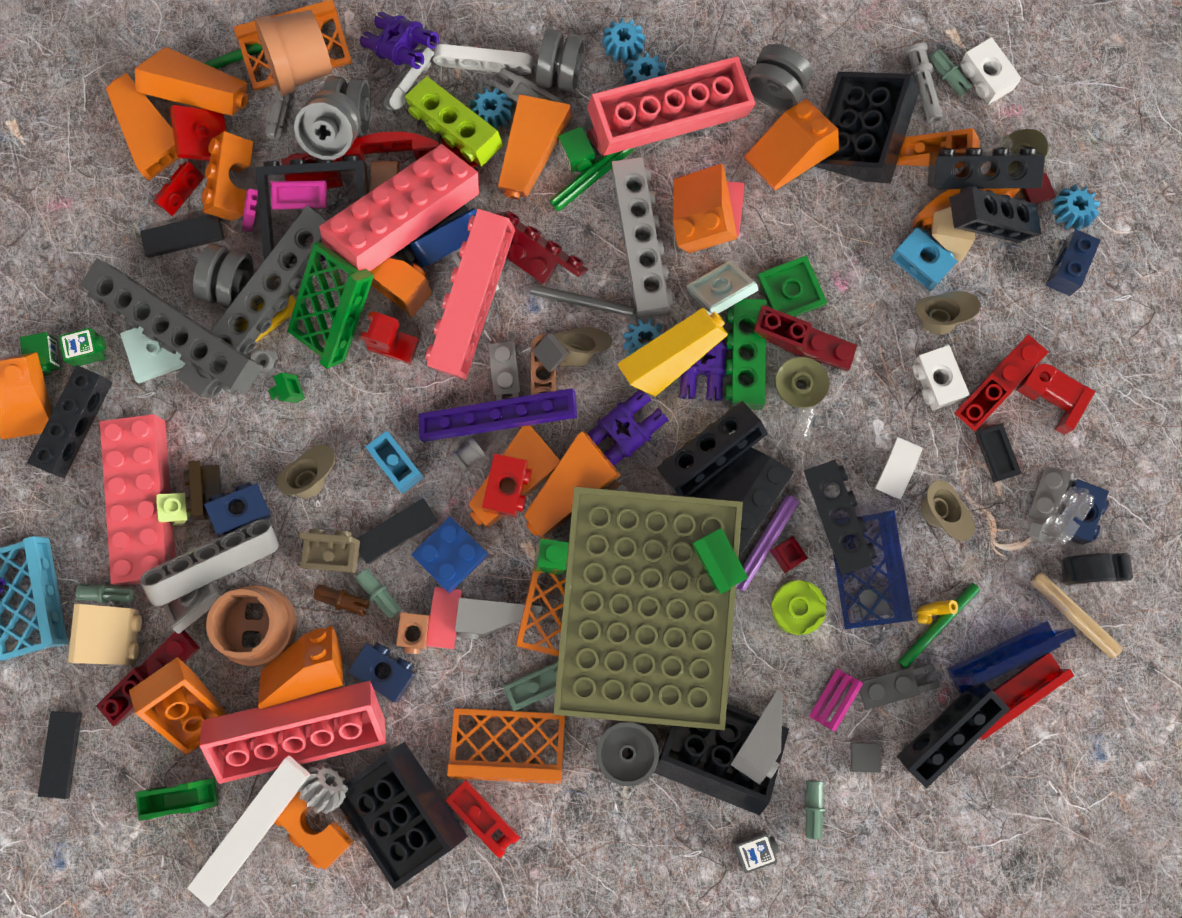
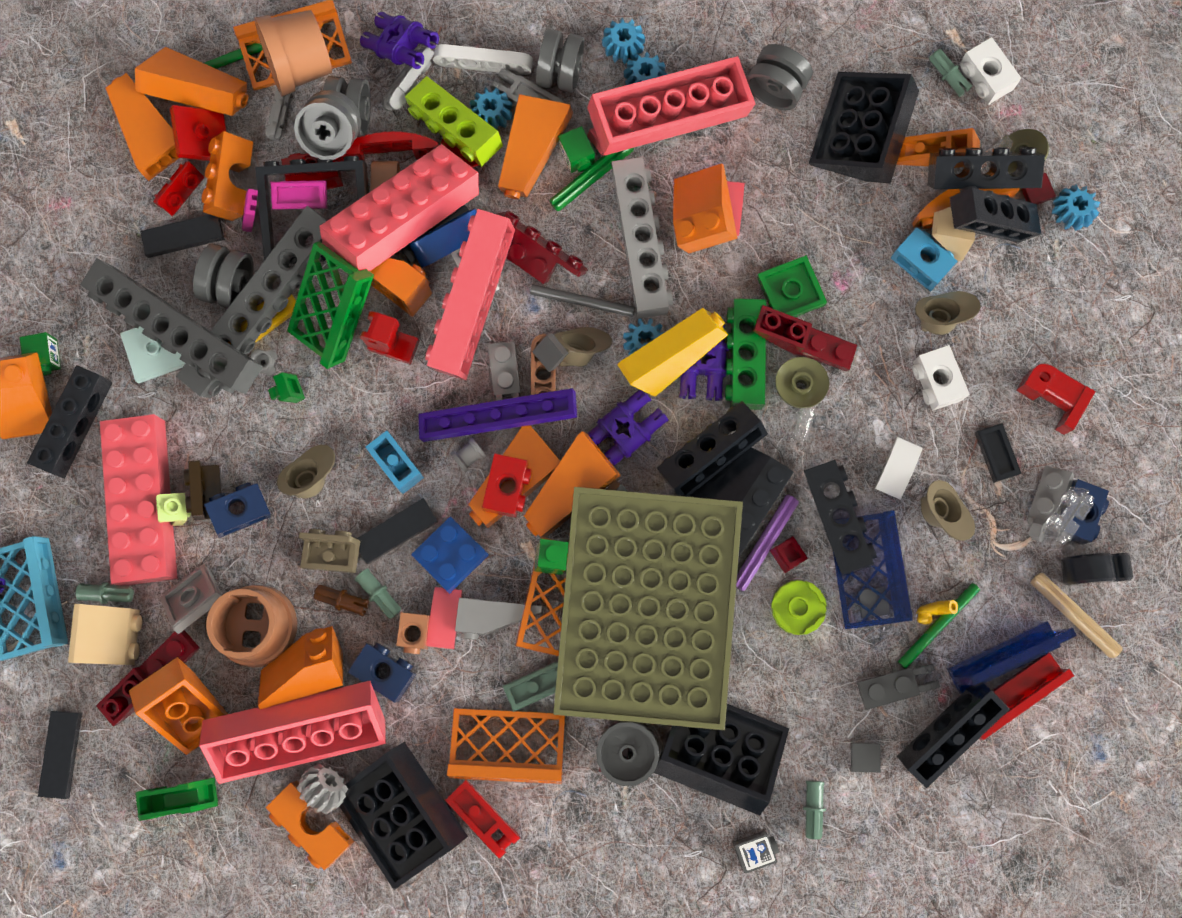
(82, 347): green brick -> none
(209, 562): light grey beam -> none
(248, 831): white tile -> none
(719, 561): green panel -> none
(722, 287): light aqua plate -> none
(763, 744): light grey slope -> none
(793, 145): orange slope -> none
(826, 696): dark pink tile -> none
(920, 71): light grey pin -> none
(1001, 382): red slope -> none
(1073, 262): dark blue brick -> none

